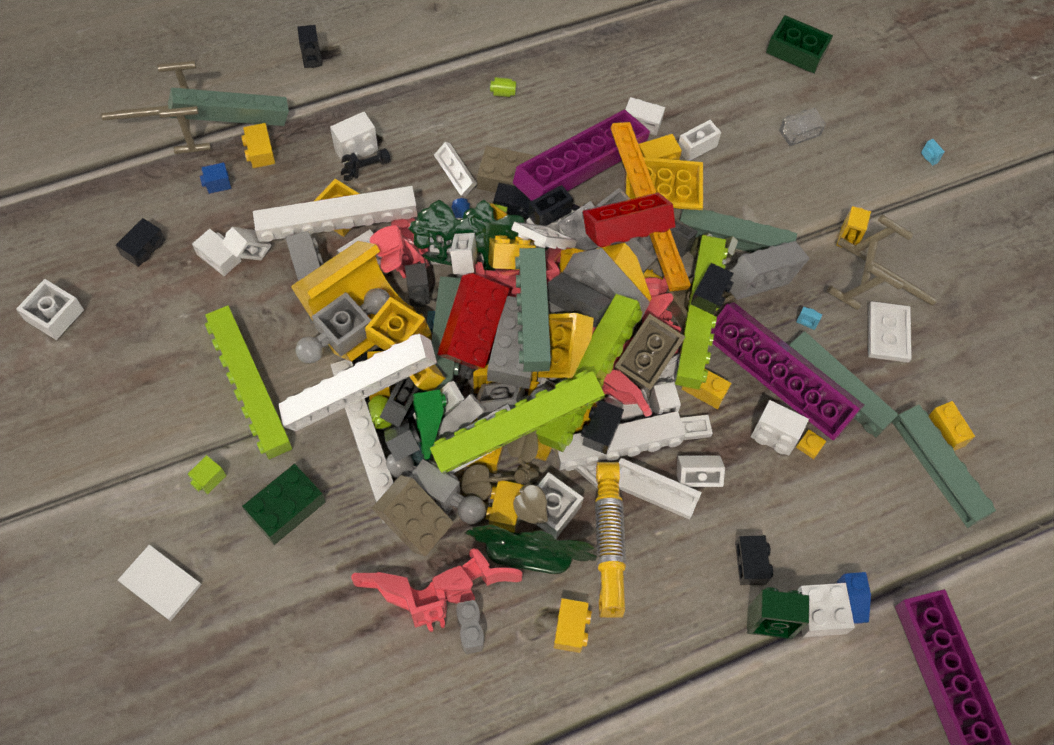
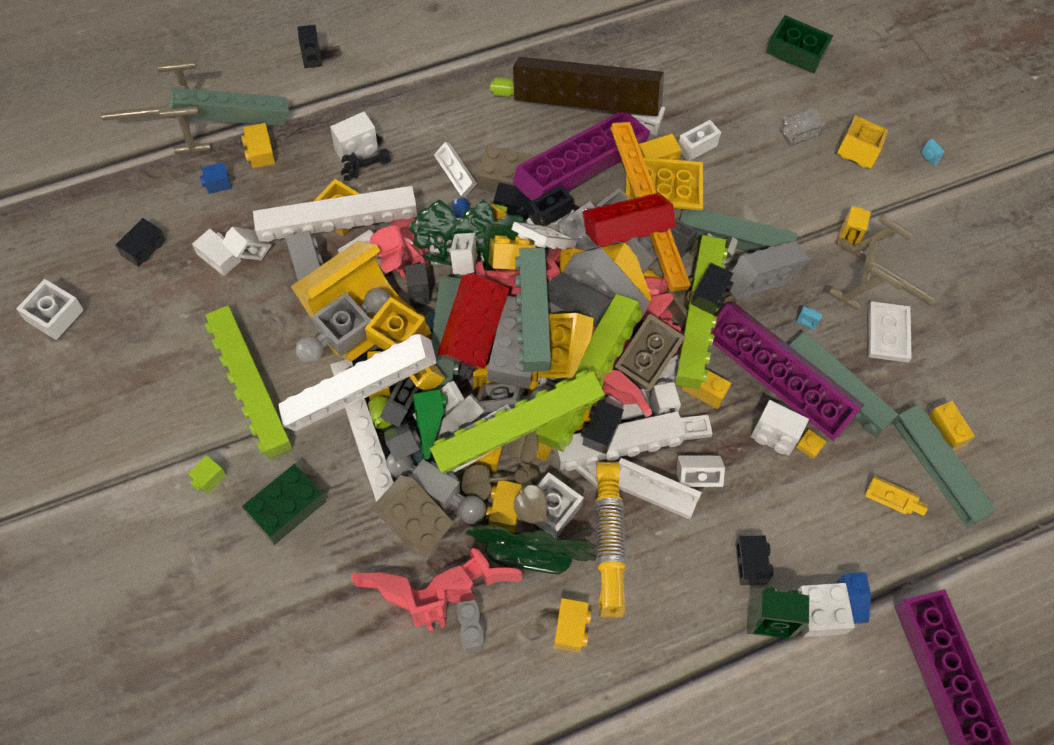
(159, 582): white tile -> none
(588, 86): none -> dark brown brick
(863, 142): none -> yellow slope
(895, 497): none -> yellow hinge

